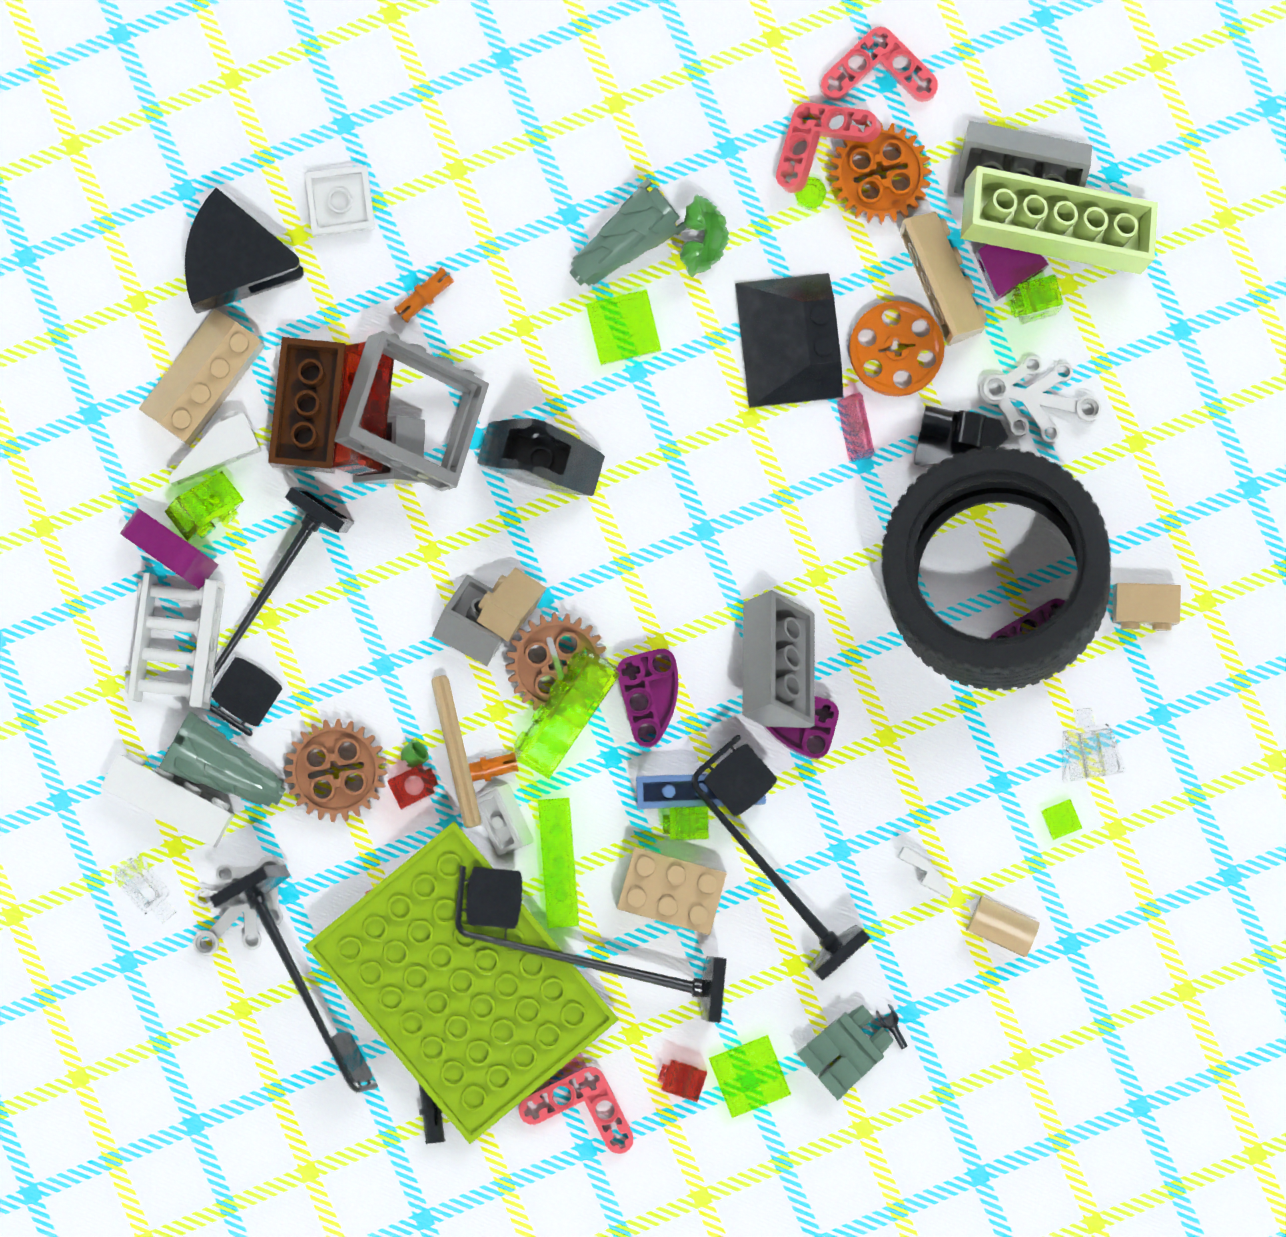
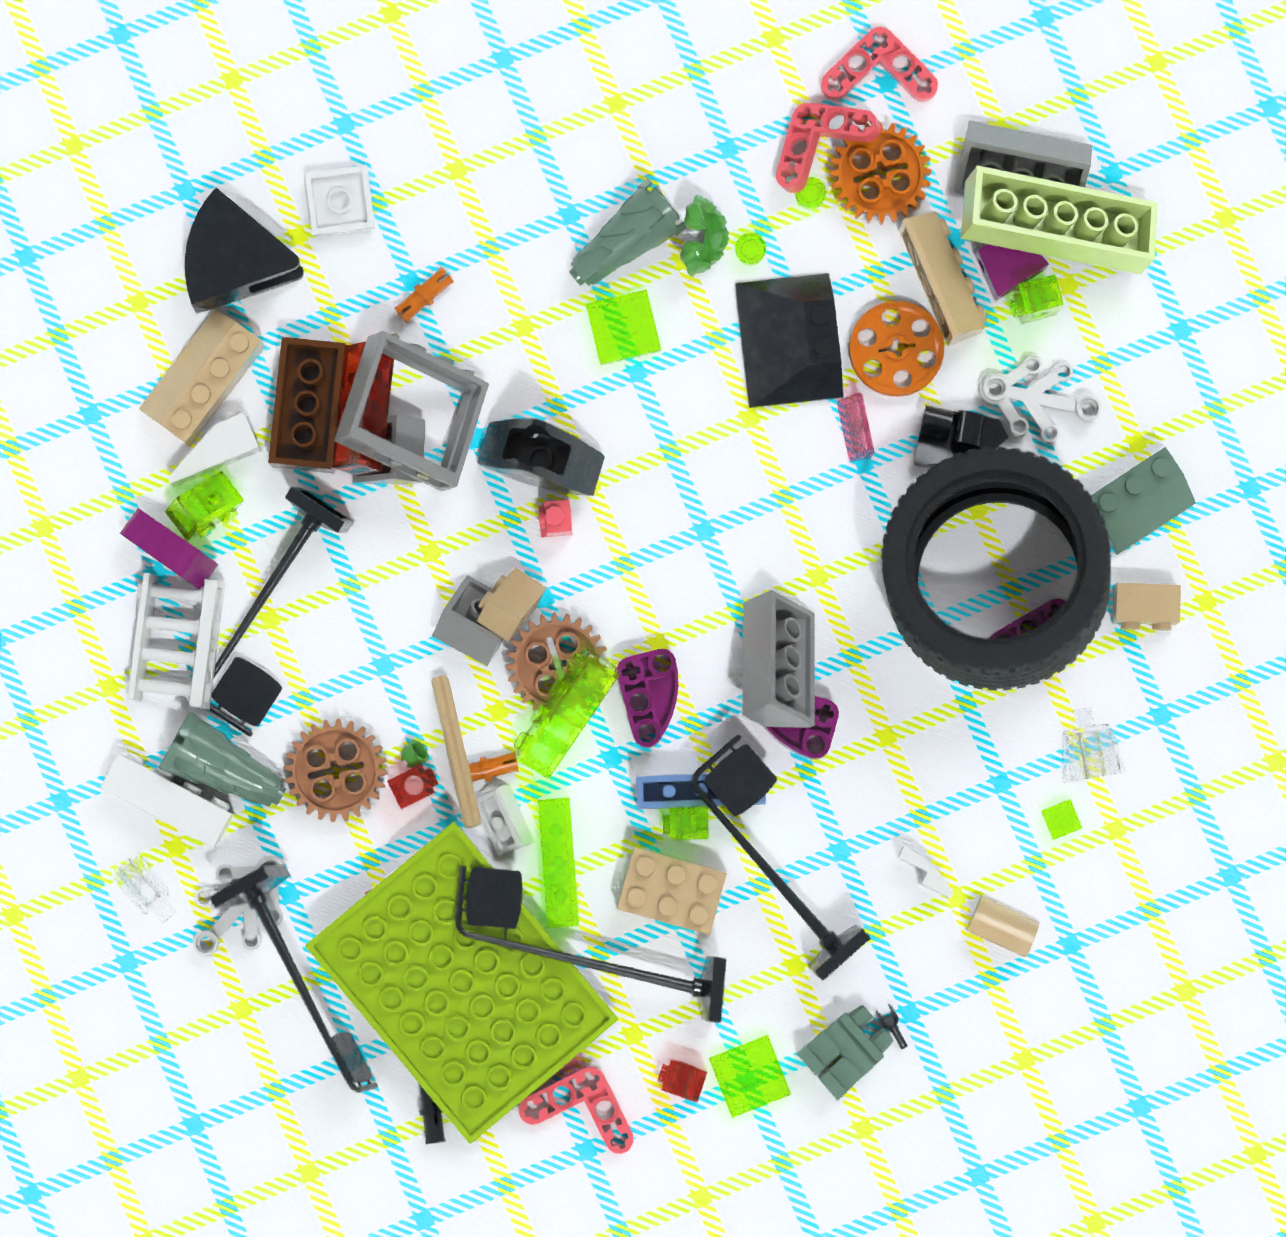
(555, 518): none -> coral brick
(750, 249): none -> clear neon green tile
(1143, 499): none -> sand green slope

